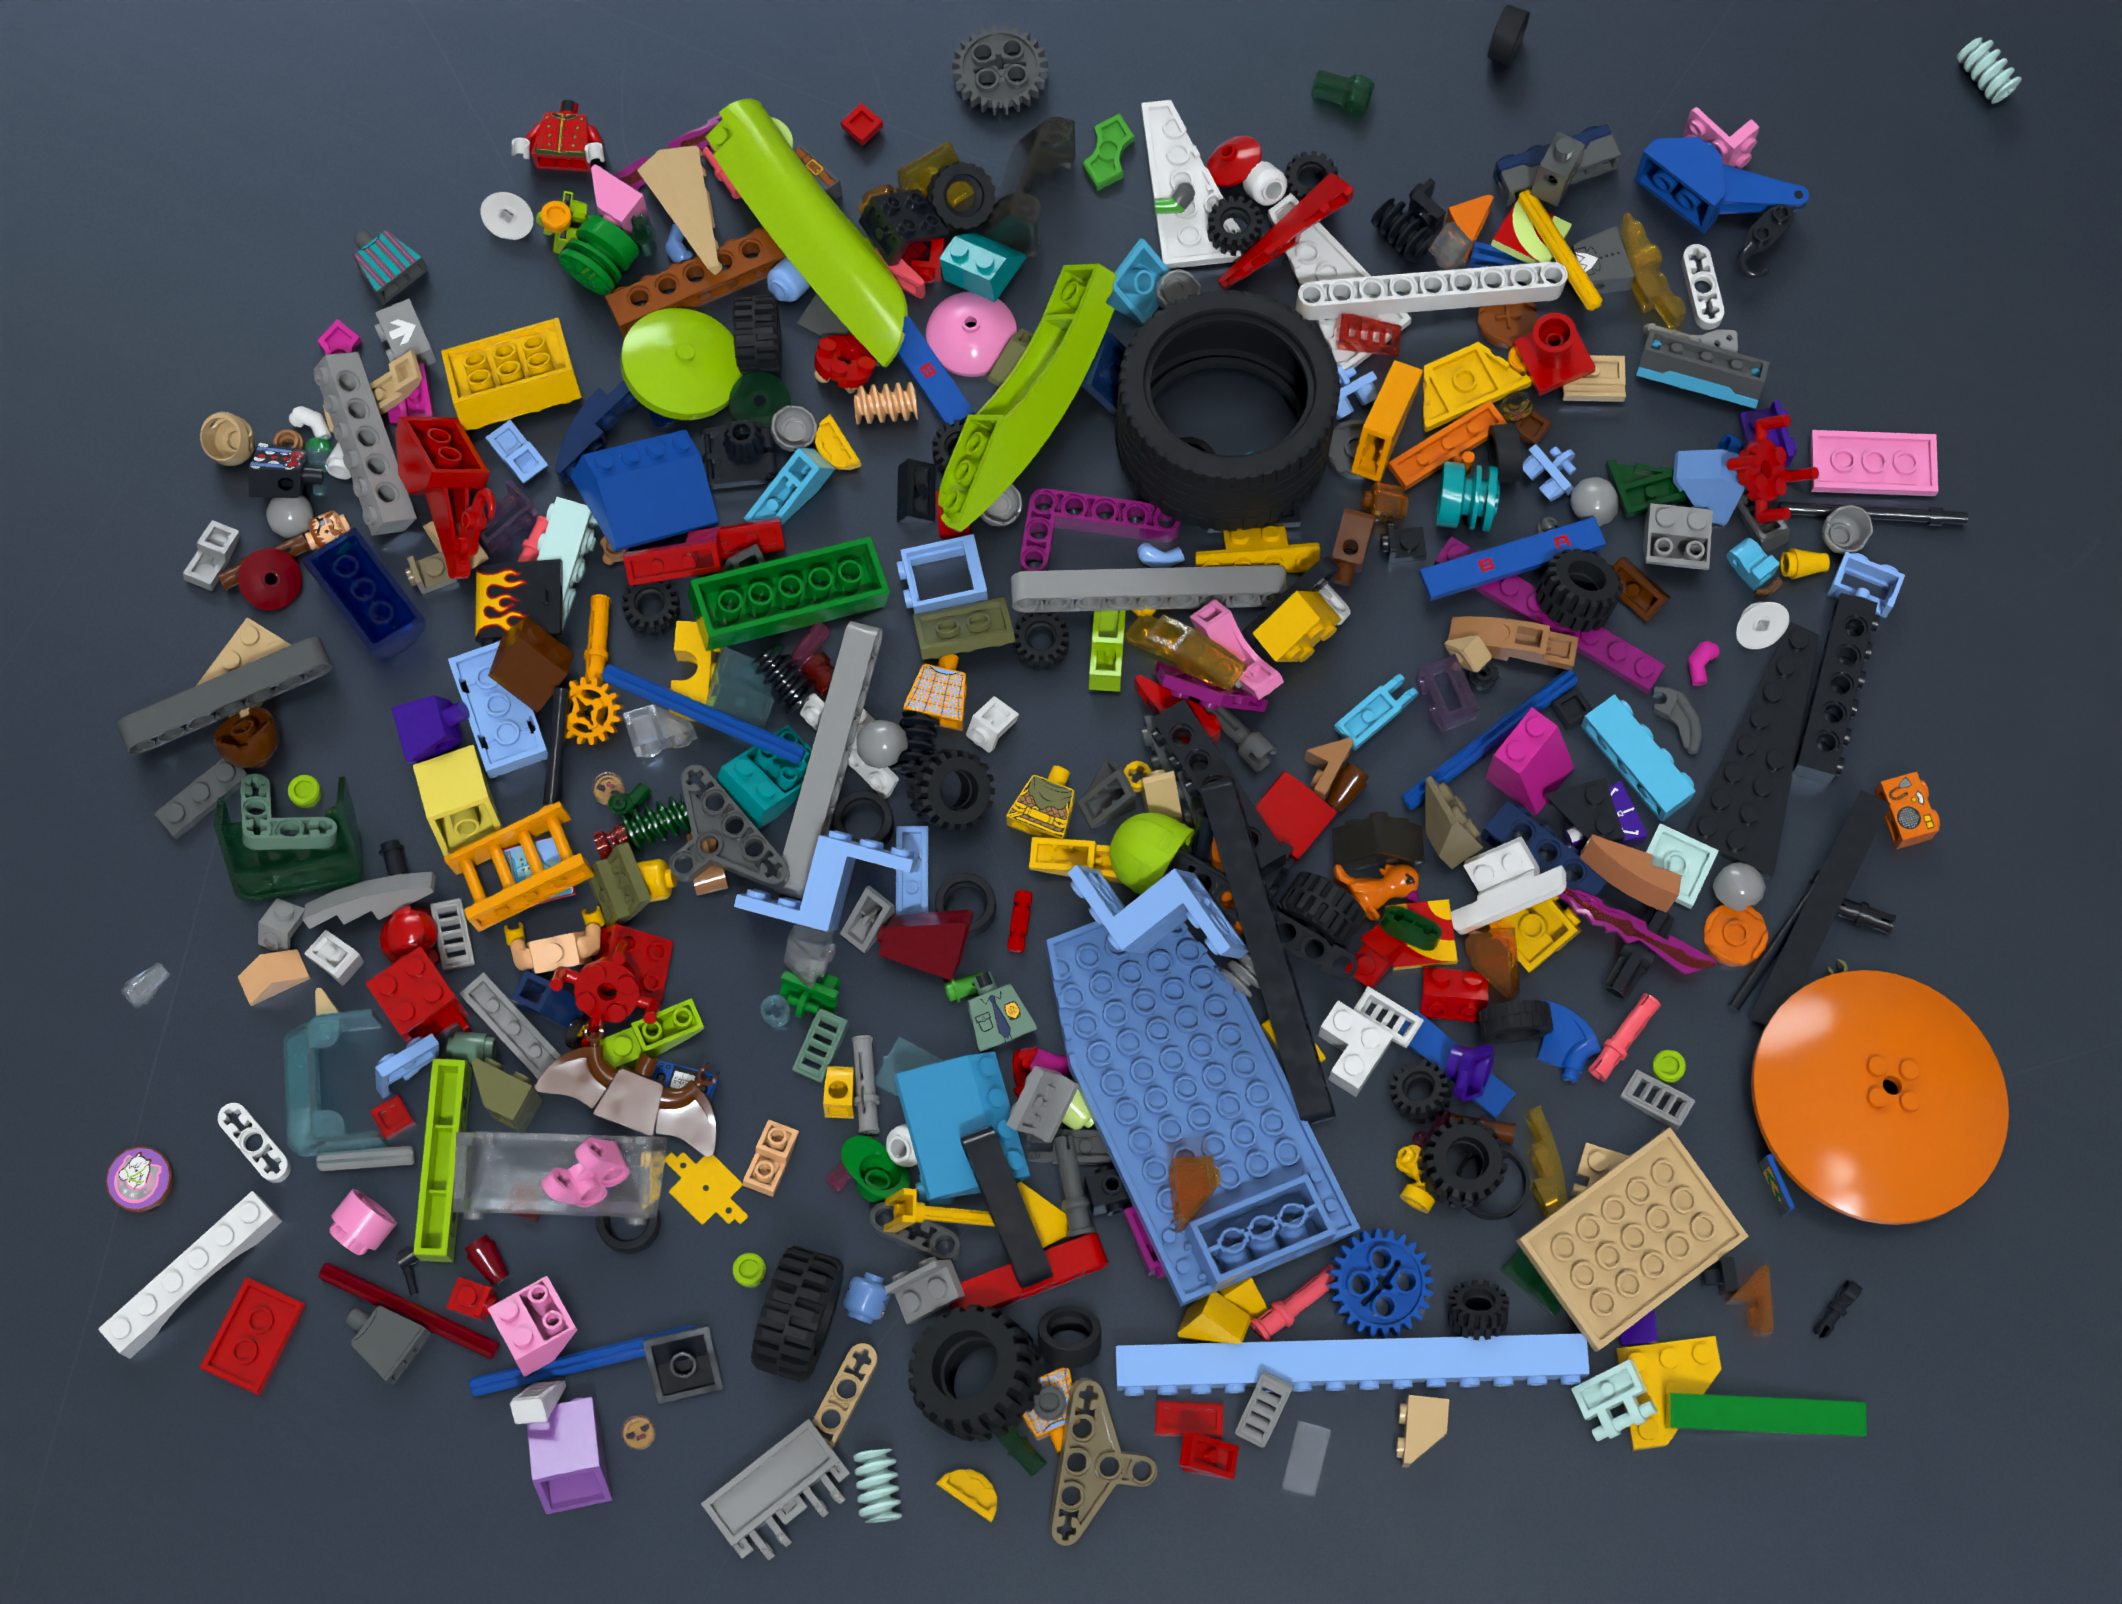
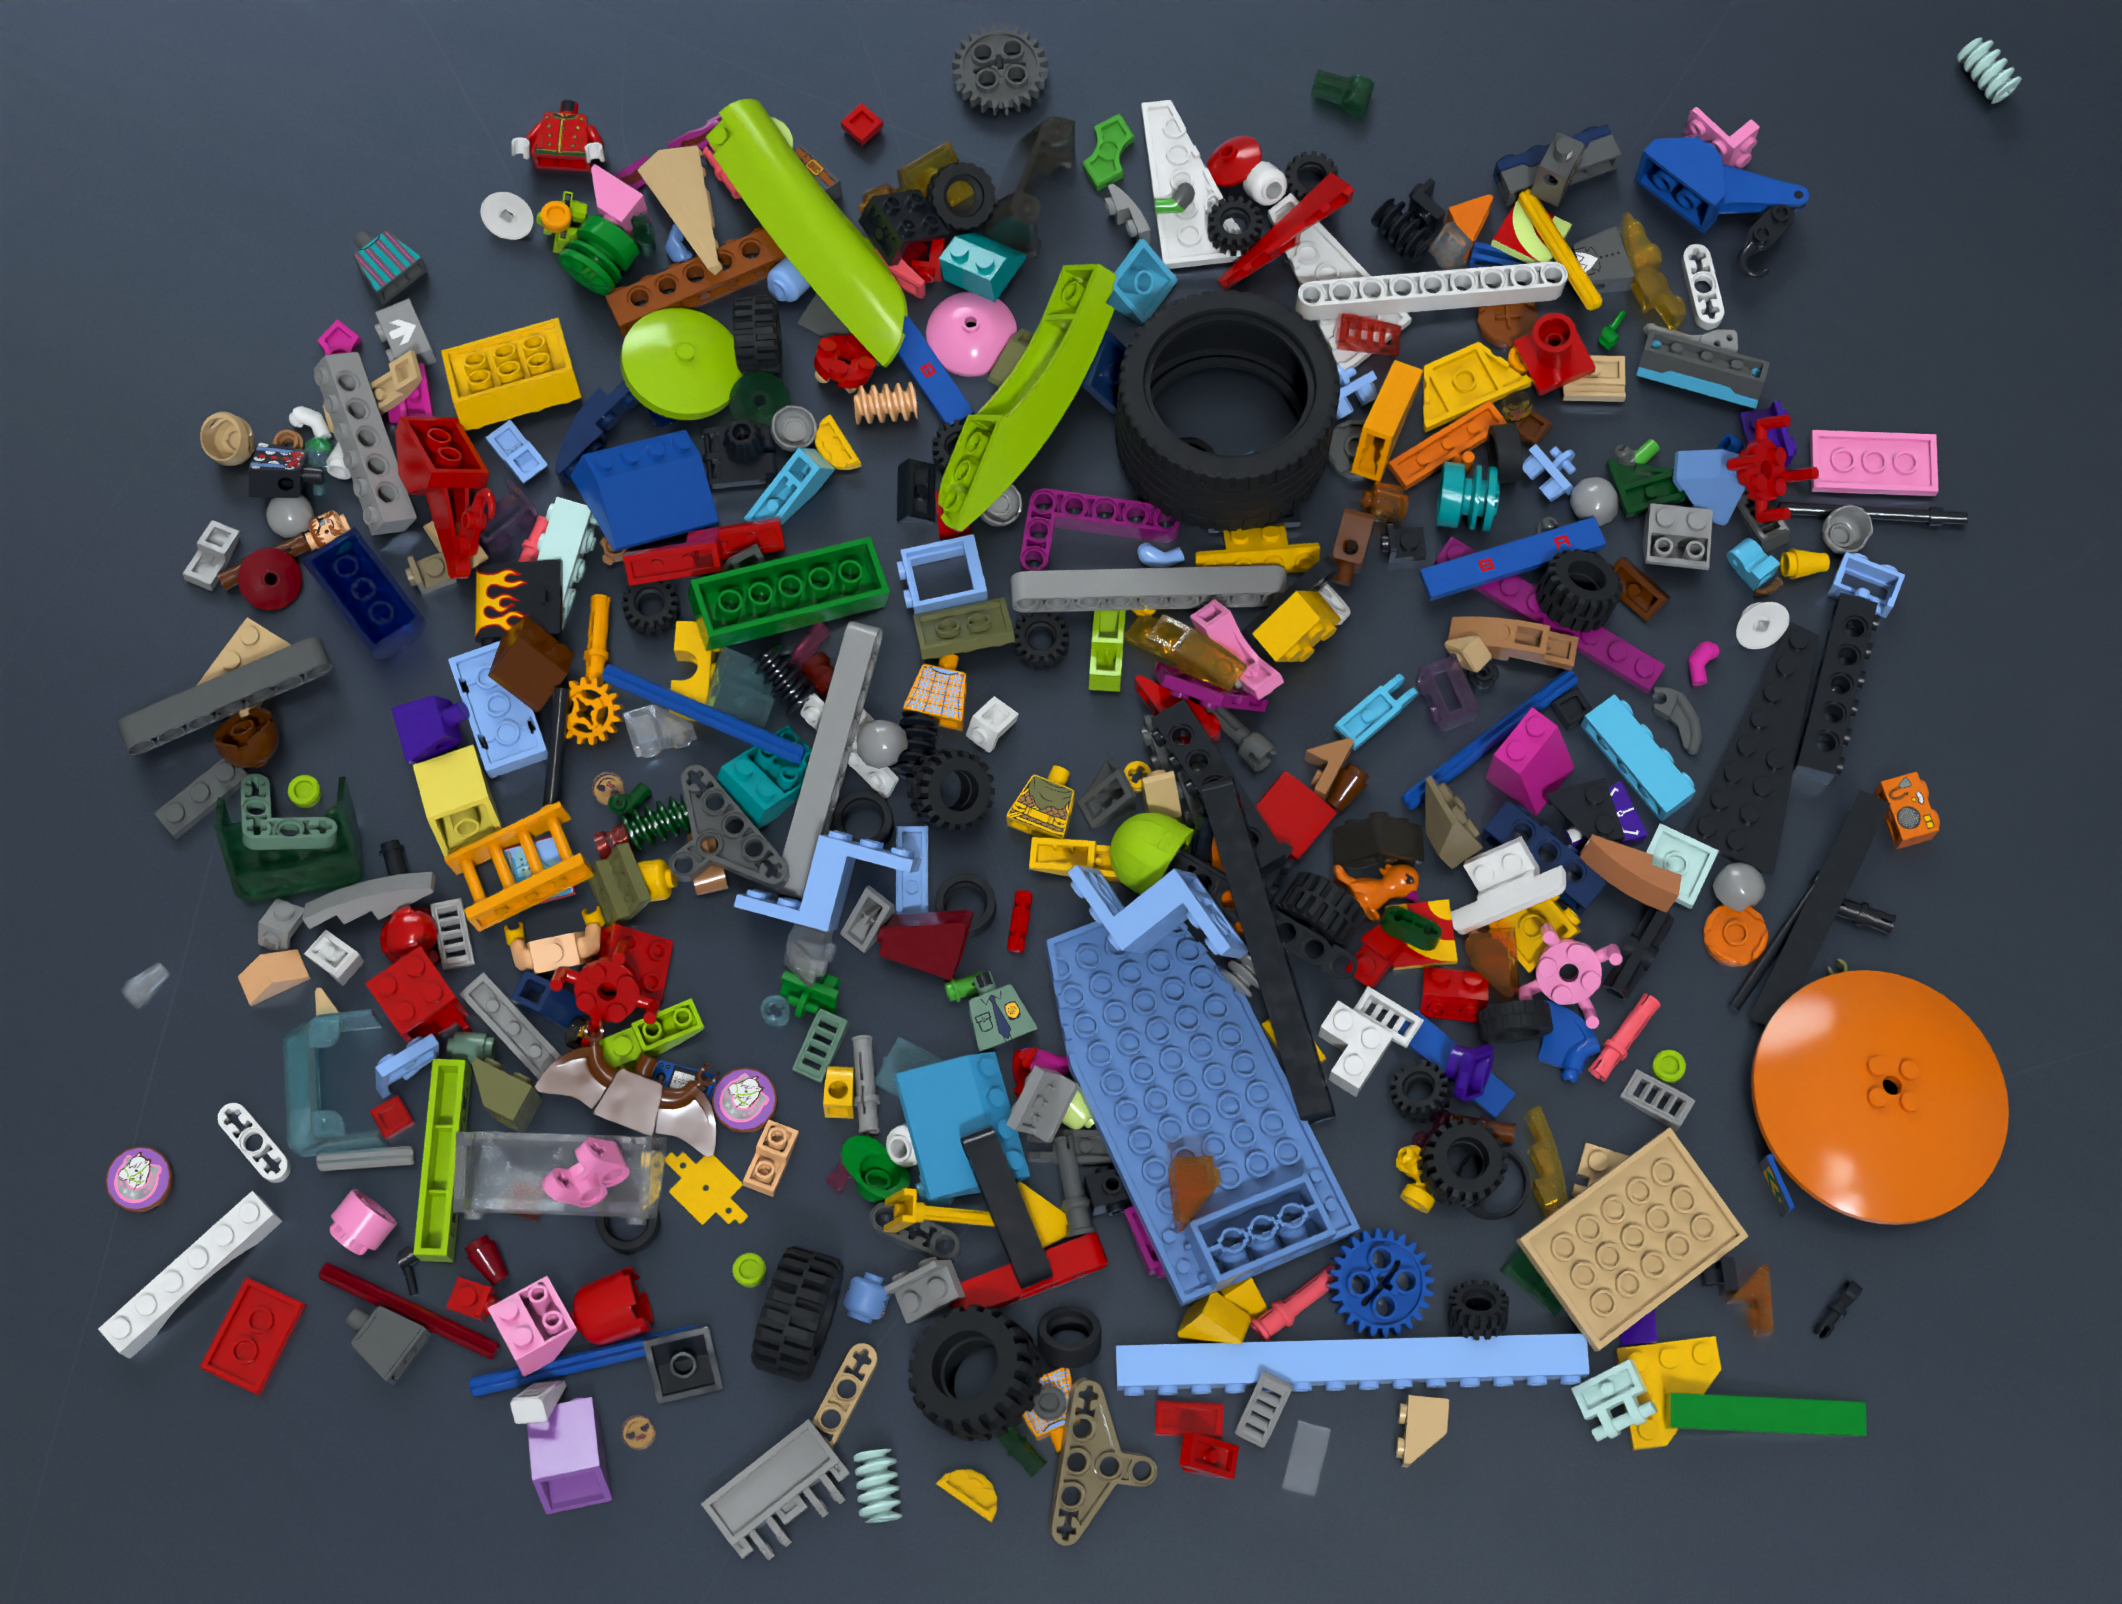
(612, 1308): none -> red cylinder
(744, 1100): none -> tile
(1126, 212): none -> light grey slope
(1174, 286): light grey hair -> none
(1508, 34): black tyre -> none
(1579, 987): none -> bright pink plate
(1608, 335): none -> green hand
(1630, 457): none -> arm
(1632, 929): magenta sword -> none

